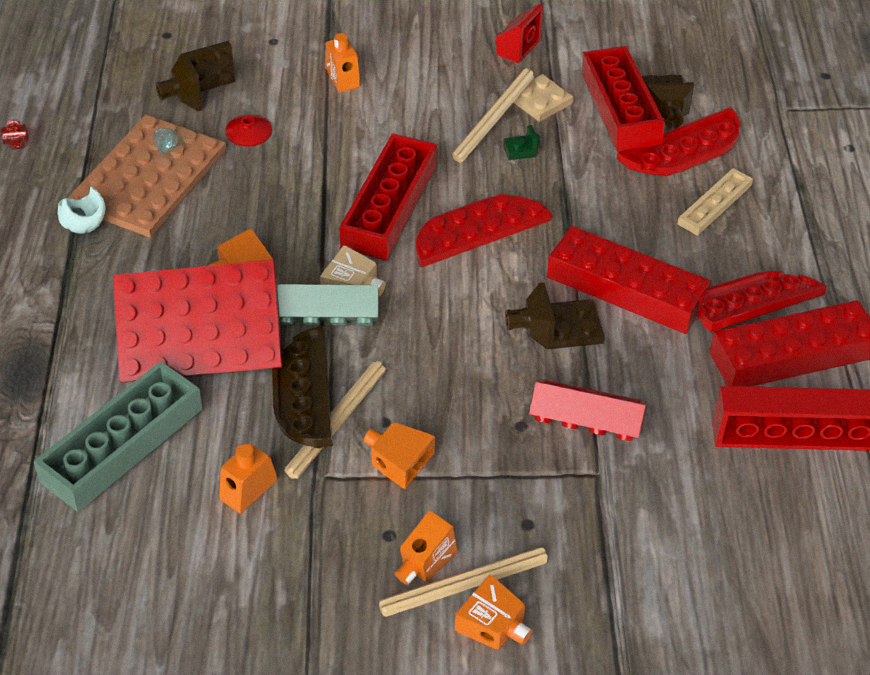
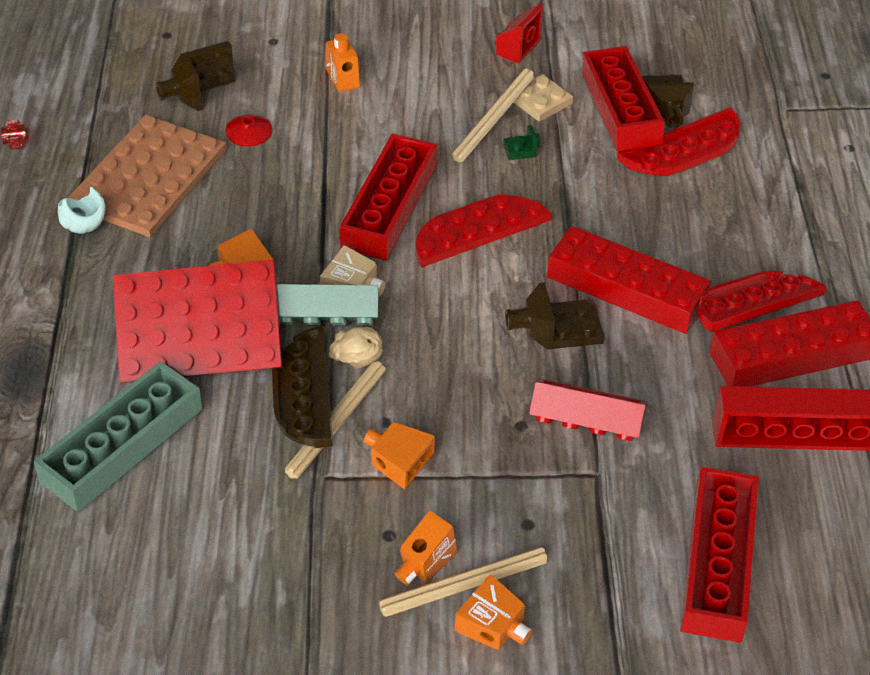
(165, 140): clear light blue tile -> none
(246, 477): orange torso -> none
(357, 346): none -> tan hair
(715, 201): tan plate -> none
(720, 555): none -> red brick

